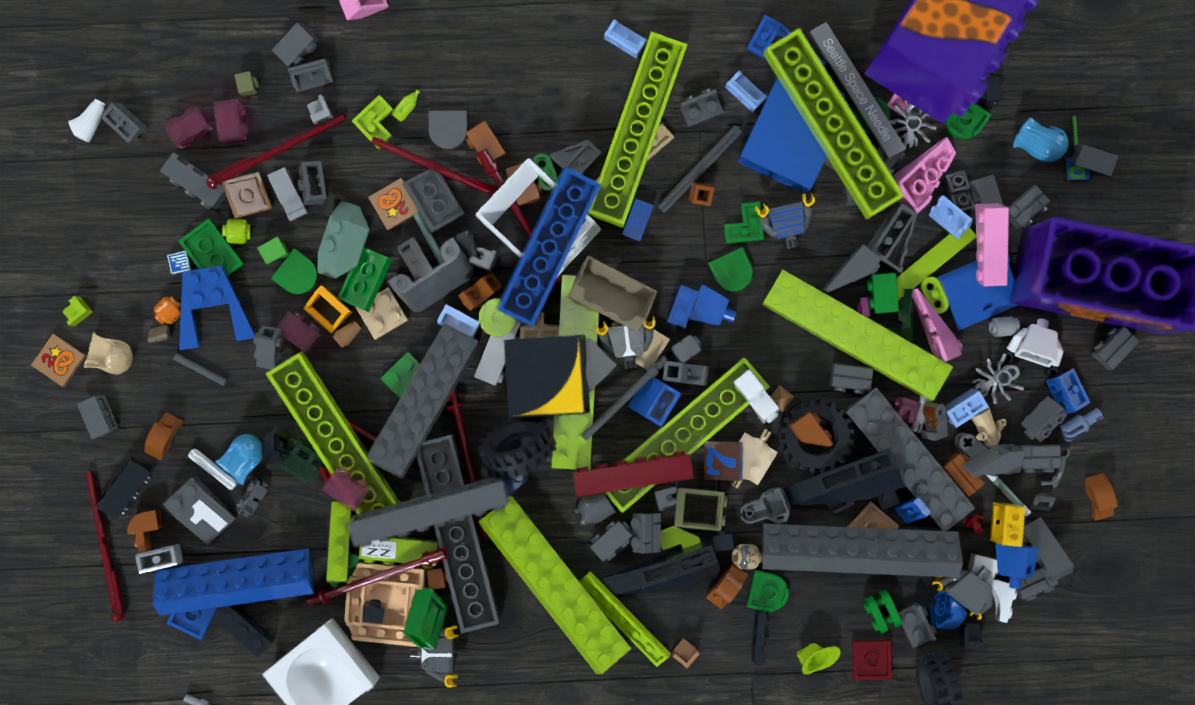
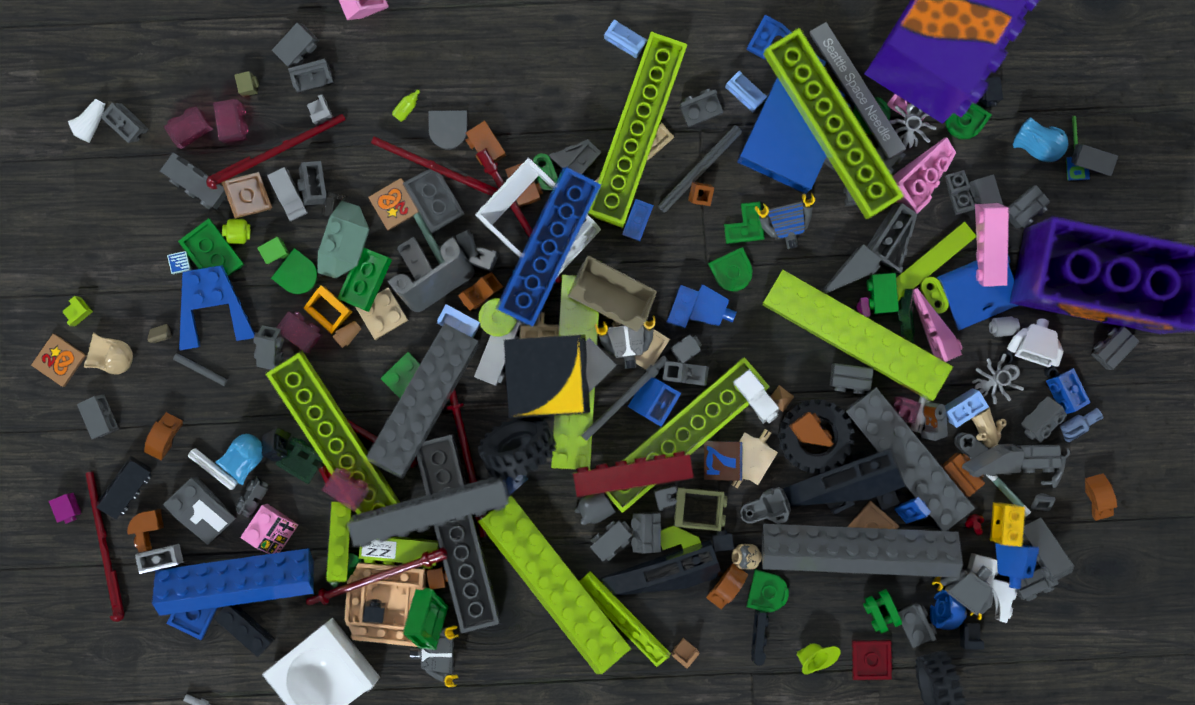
(65, 508): none -> magenta brick
(167, 310): orange head -> none
(269, 530): none -> bright pink slope
(369, 120): lime plate -> none
(950, 217): light blue hinge -> none

